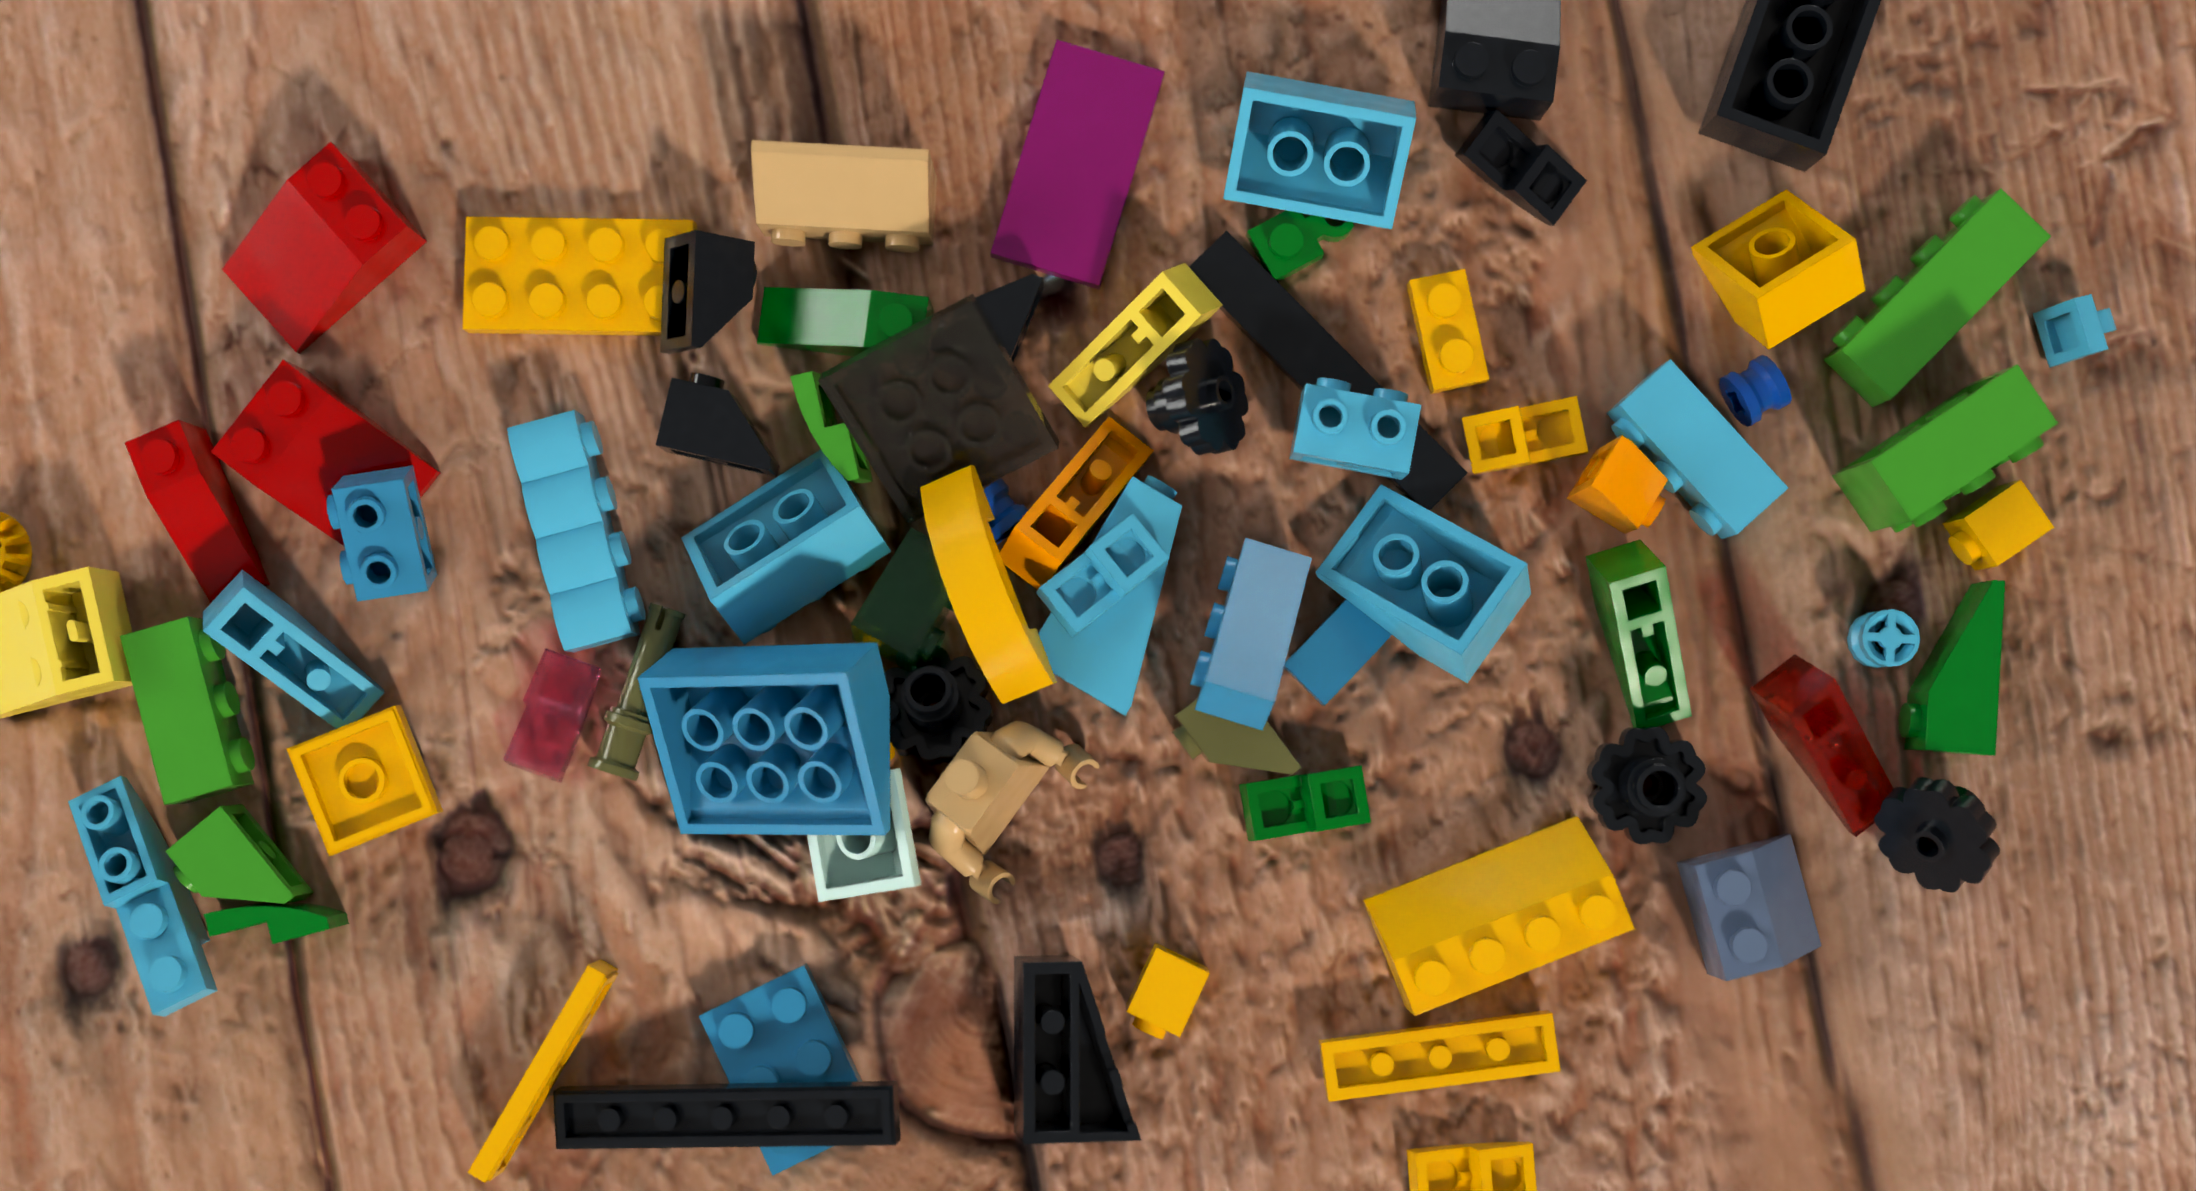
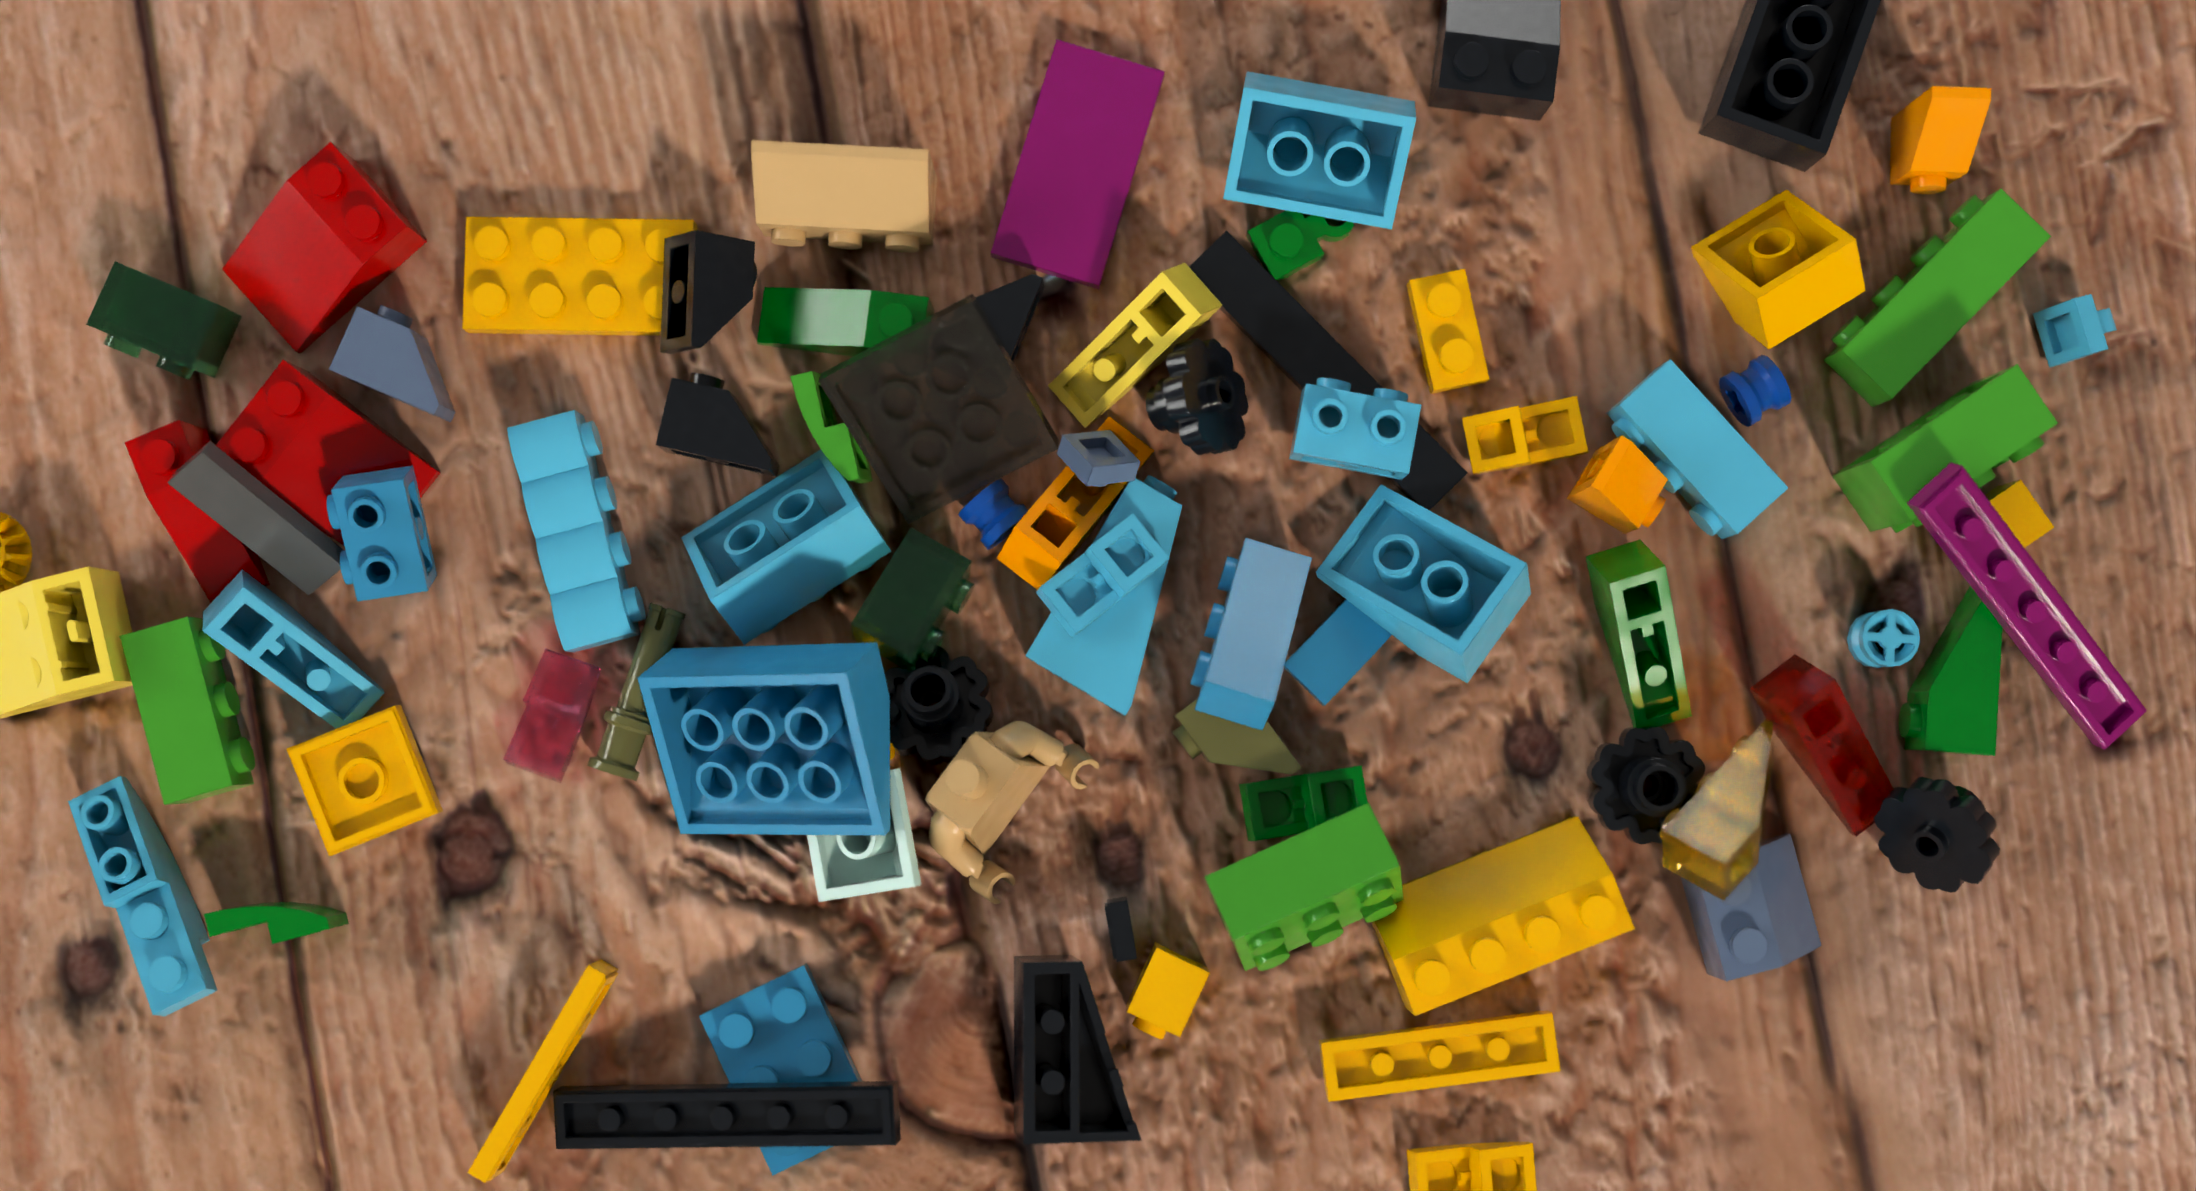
(163, 320): none -> clear green brick
(235, 860): bright green slope -> none
(258, 518): none -> dark grey tile
(392, 360): none -> sand blue slope
(980, 586): yellow slope -> none
(1098, 458): none -> sand blue plate
(1120, 929): none -> black tile
(1307, 888): none -> bright green brick
(1519, 169): black slope -> none
(1721, 828): none -> clear yellow slope
(1937, 137): none -> light orange slope
(2026, 605): none -> magenta tile

